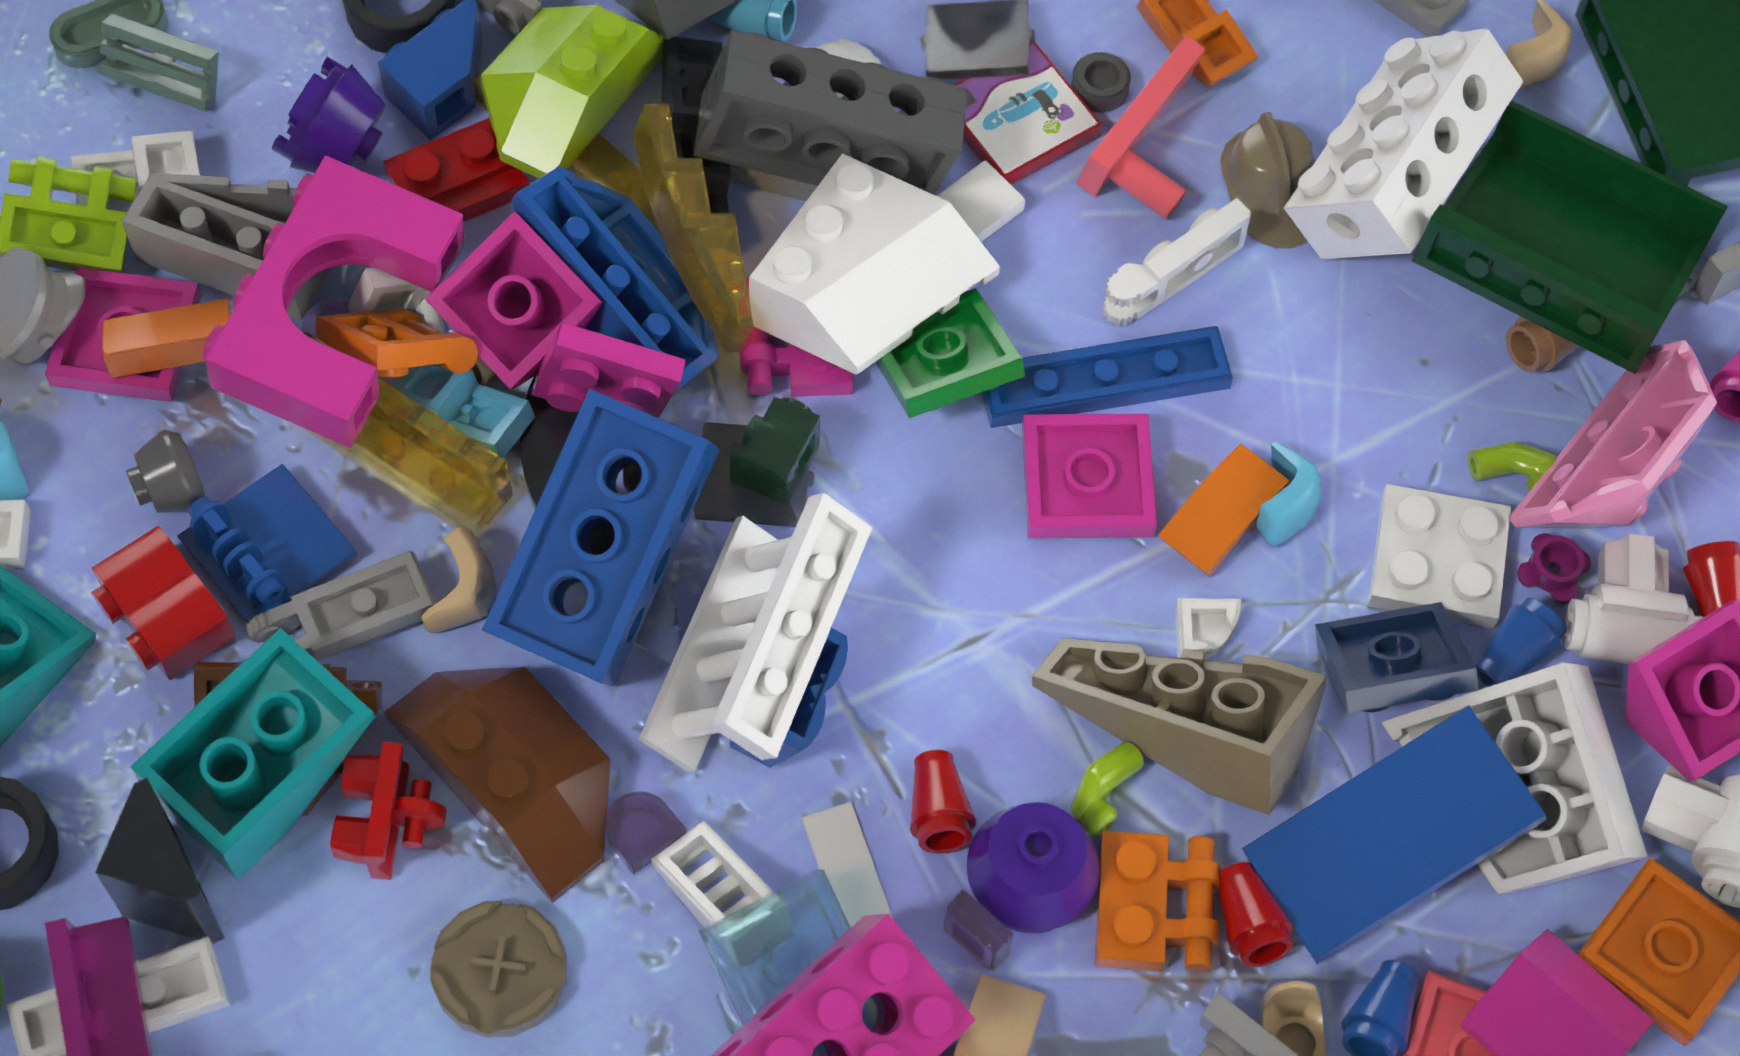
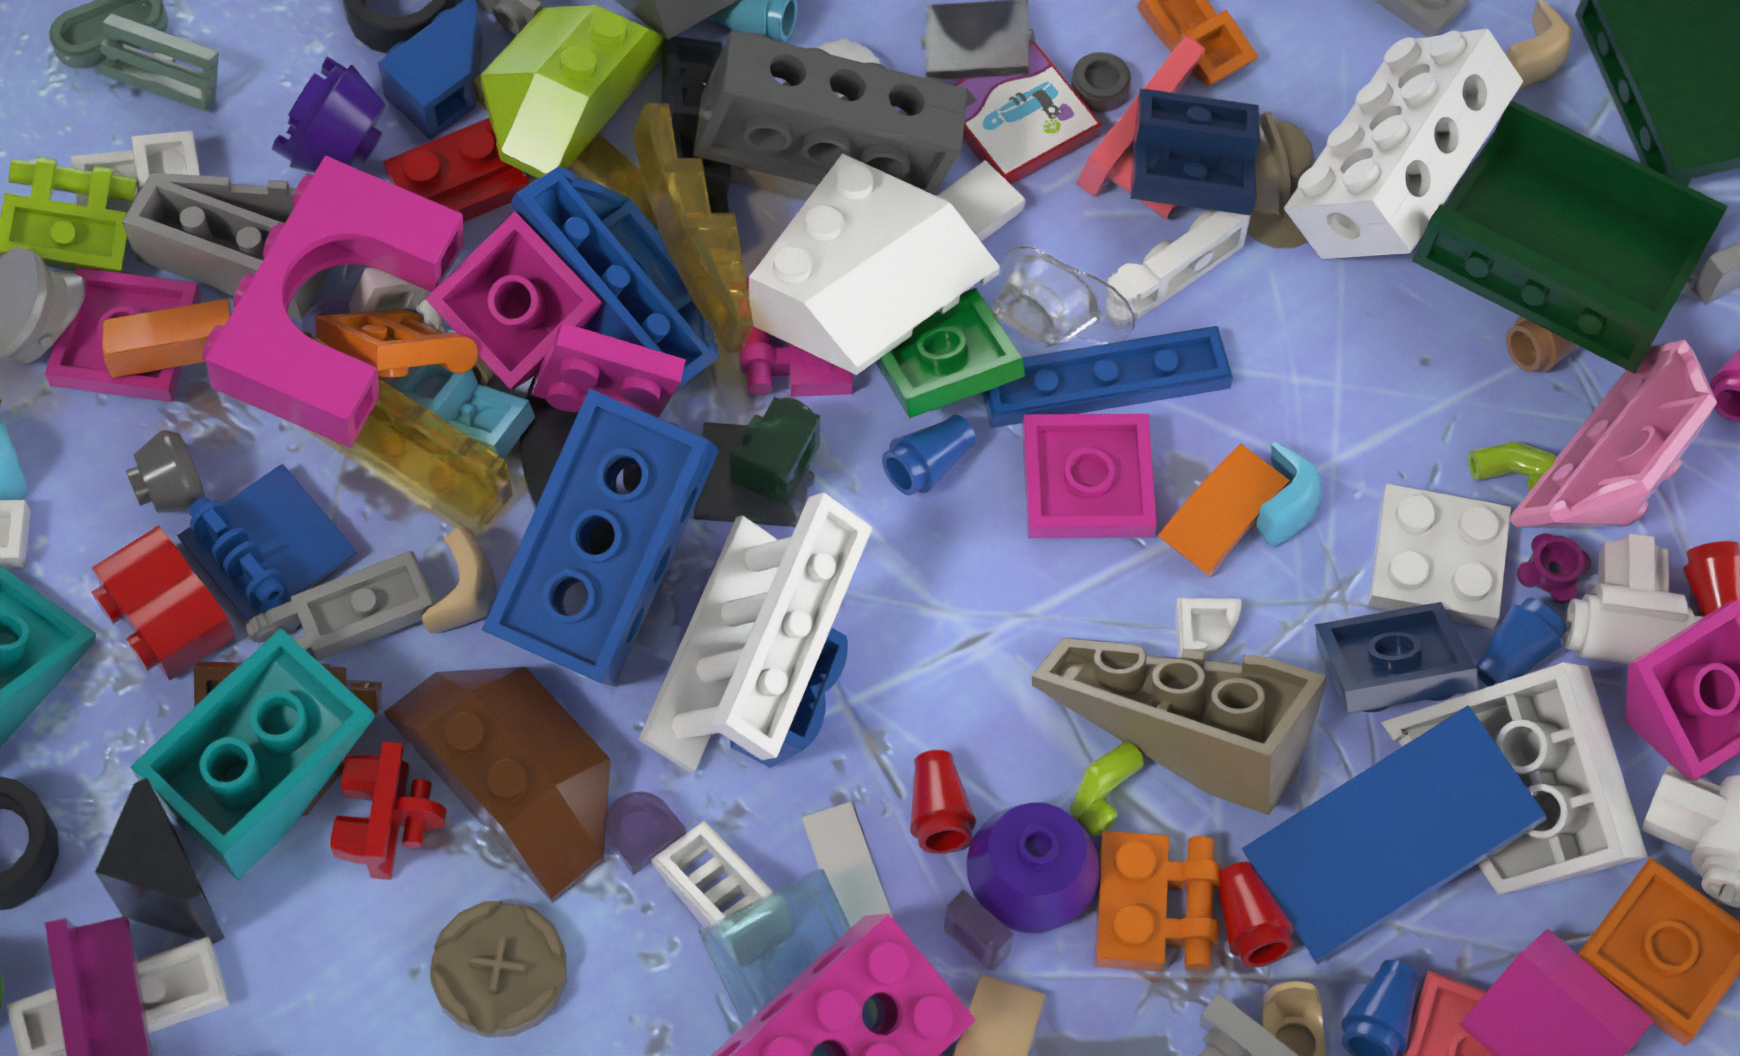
(924, 456): none -> blue cone
(1056, 302): none -> clear piece
(1195, 152): none -> dark blue slope

